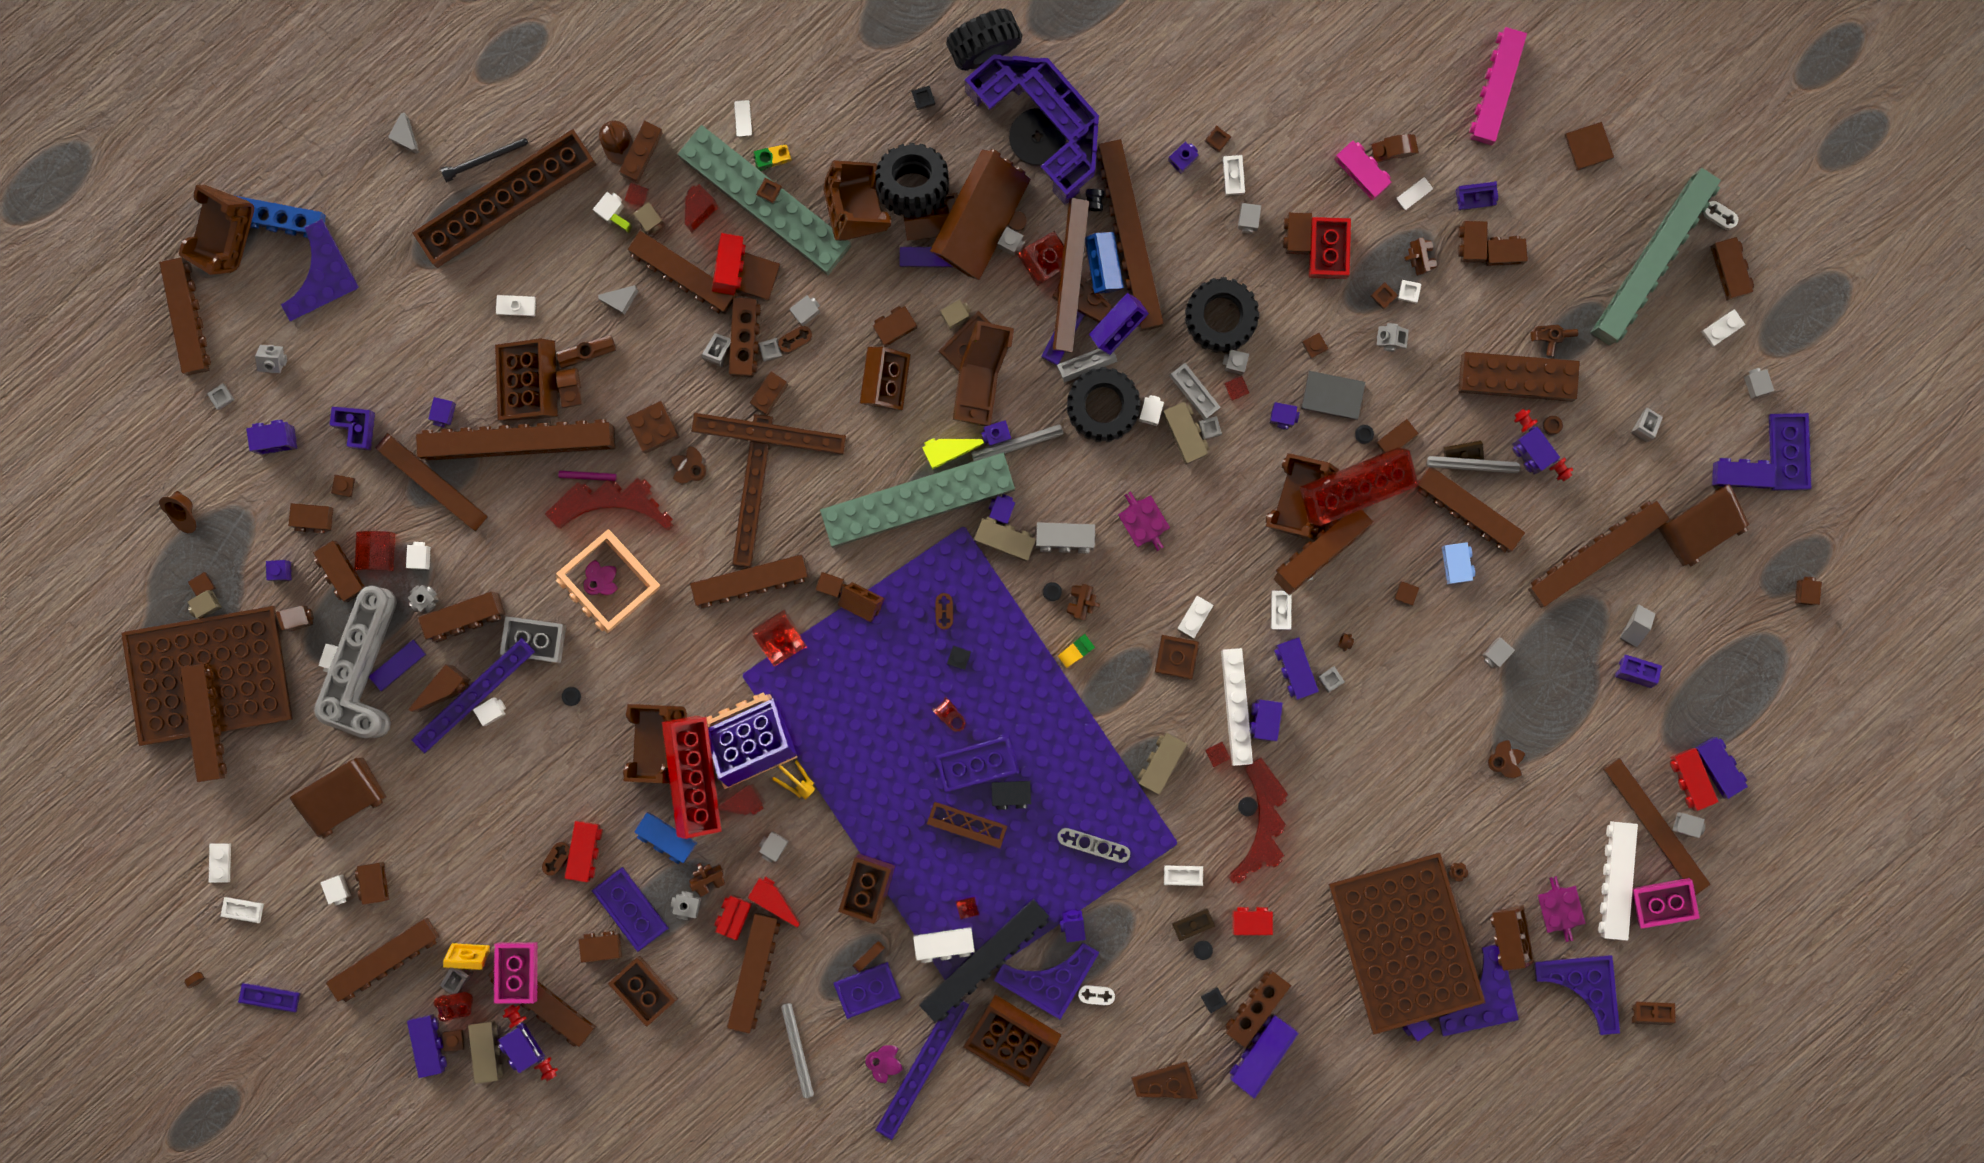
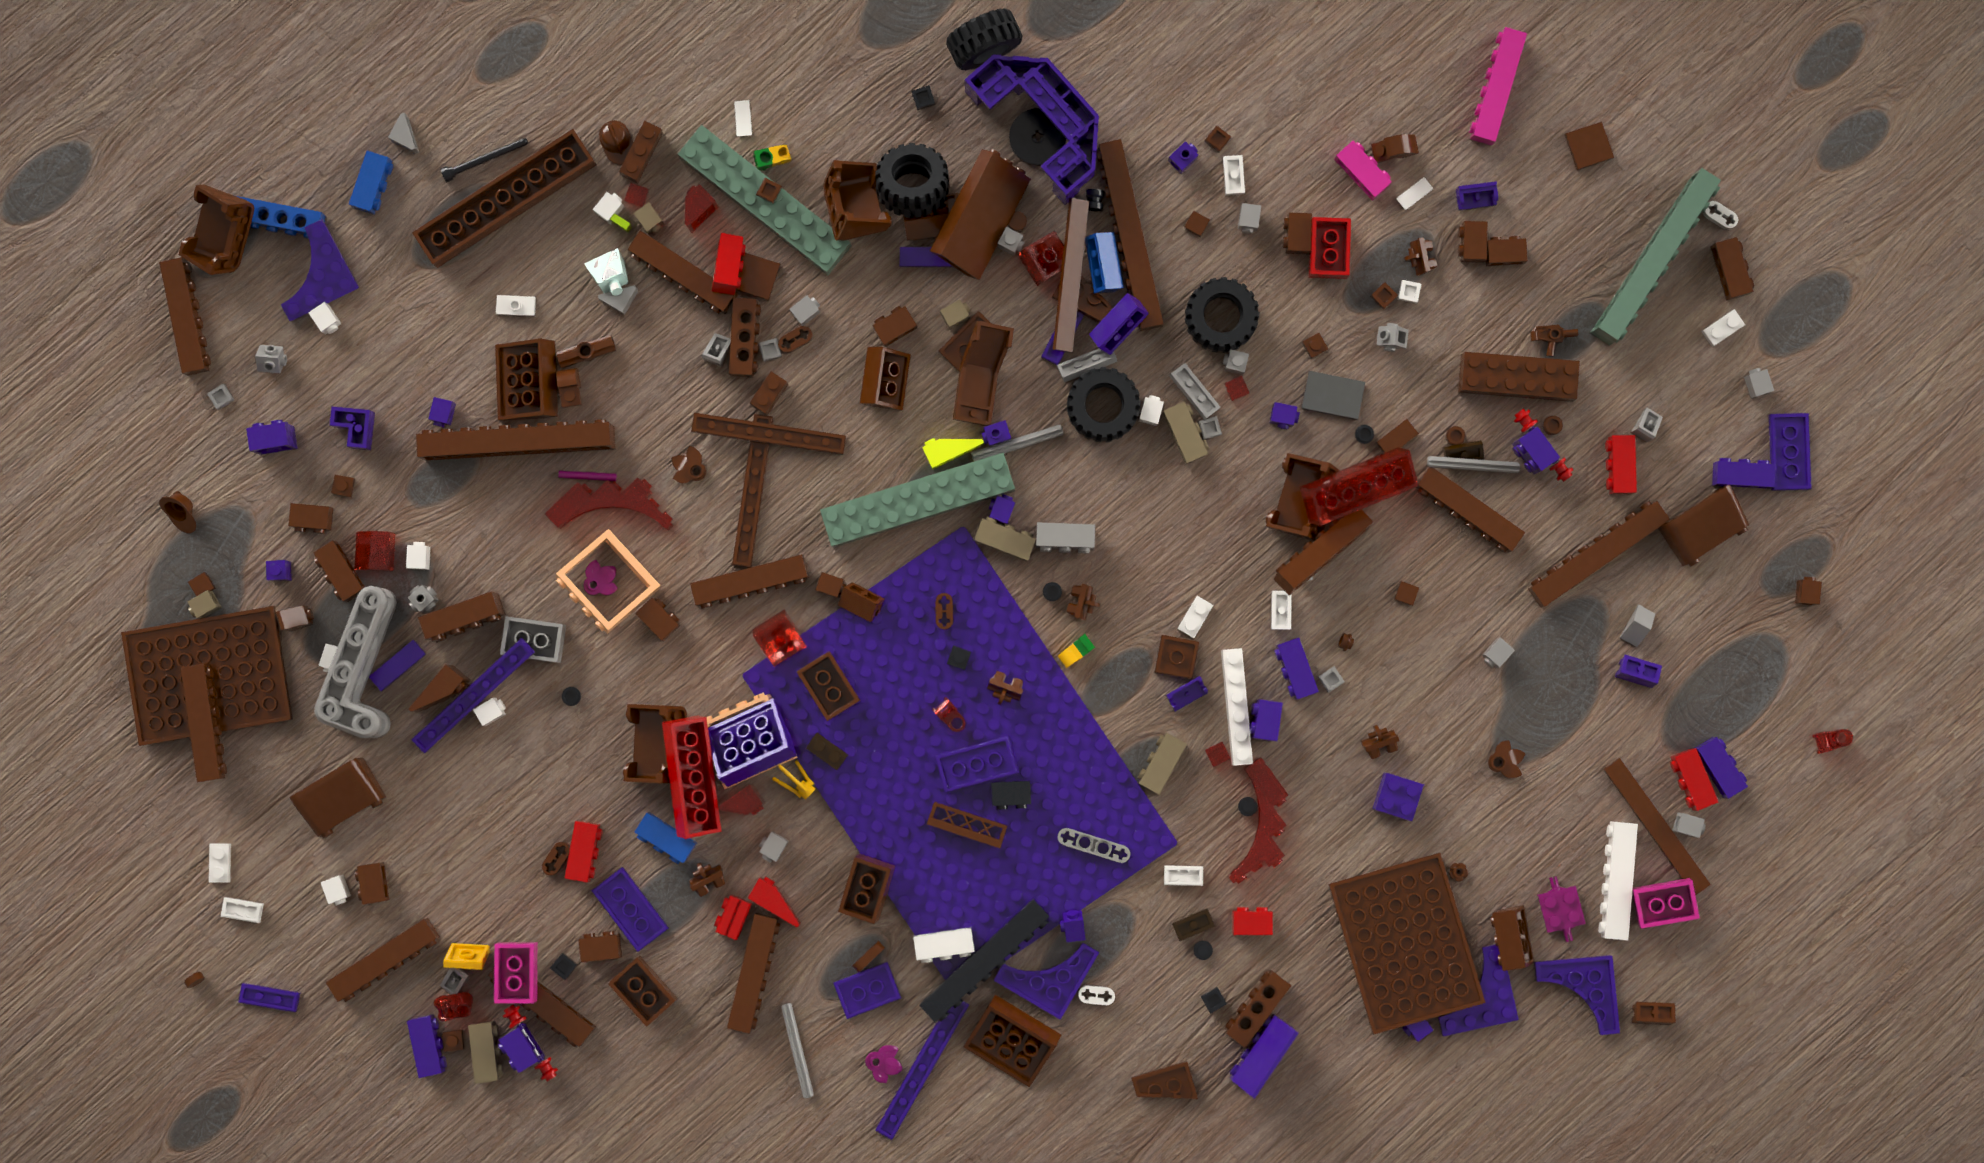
(325, 318): none -> white brick
(371, 182): none -> blue brick
(431, 482): reddish brown beam -> none
(563, 966): none -> black plate
(609, 272): none -> light aqua torso
(652, 427): reddish brown brick -> none
(658, 619): none -> reddish brown brick
(692, 905): light grey brick -> none
(827, 751): none -> dark brown plate
(828, 686): none -> reddish brown brick
(967, 908): clear red plate -> none
(1005, 691): none -> reddish brown hips
(1144, 521): magenta plate -> none
(1187, 693): none -> dark purple hinge
(1196, 223): none -> reddish brown tile
(1379, 739): none -> reddish brown hips
(1398, 796): none -> dark purple brick
(1455, 435): none -> reddish brown tile
(1457, 563): light blue brick -> none
(1621, 464): none -> red brick
(1828, 740): none -> clear red piece

